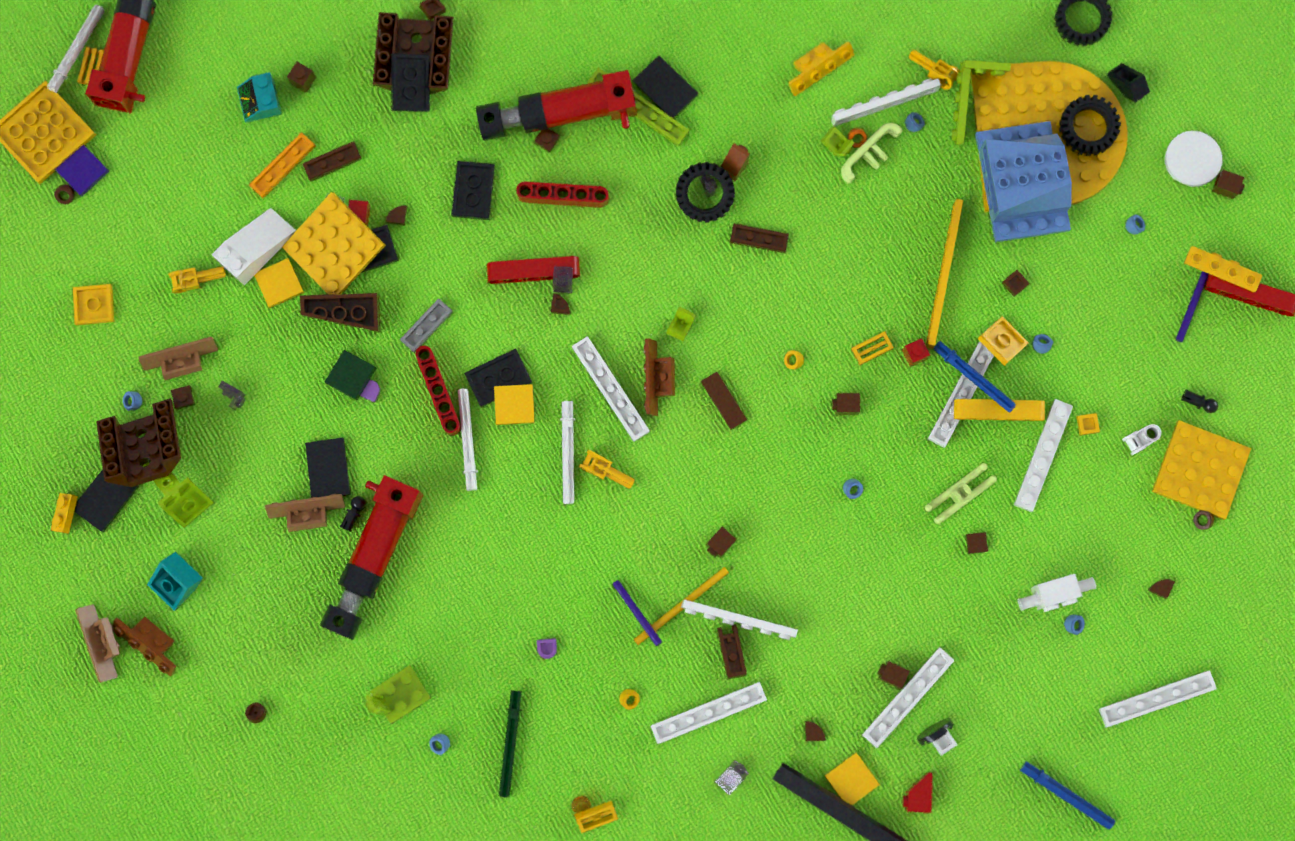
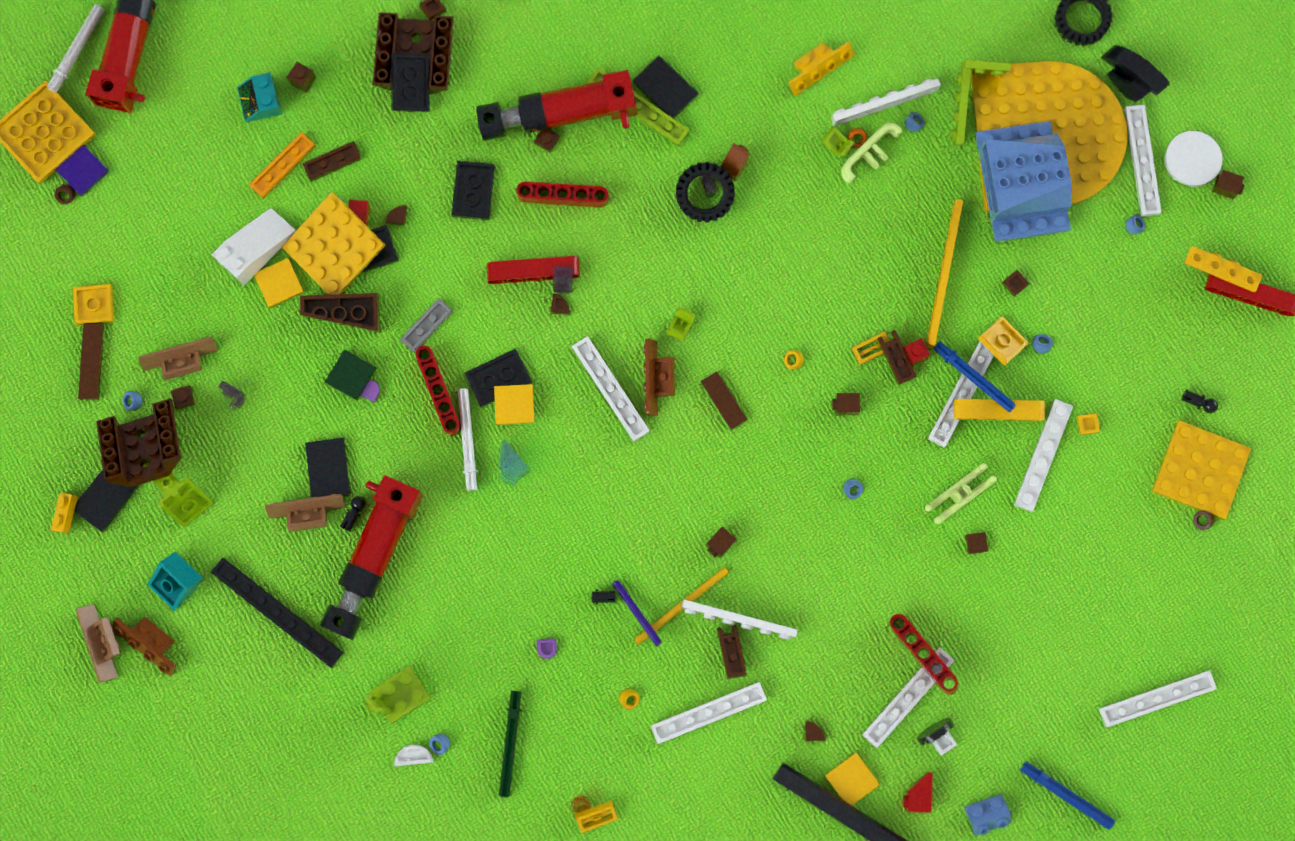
(88, 51): yellow tile -> none
(91, 361): none -> reddish brown tile
(190, 278): yellow connector -> none
(255, 713): reddish brown tile -> none
(277, 612): none -> black tile
(413, 755): none -> white tile
(511, 465): none -> clear light blue slope
(568, 452): white axle -> none
(602, 468): yellow connector -> none
(603, 597): none -> black pin
(732, 777): bracket -> none
(759, 238): reddish brown tile -> none
(893, 674): reddish brown brick -> none
(897, 358): none -> reddish brown hinge
(927, 663): none -> red beam
(938, 70): yellow connector -> none
(988, 815): none -> medium blue bracket
(1051, 593): white brick -> none
(1070, 621): medium blue piece -> none
(1104, 110): black tyre -> none
(1137, 66): none -> black slope
(1139, 440): white piece -> none
(1143, 160): none -> white plate
(1162, 588): reddish brown tile -> none
(1192, 306): dark purple bar -> none

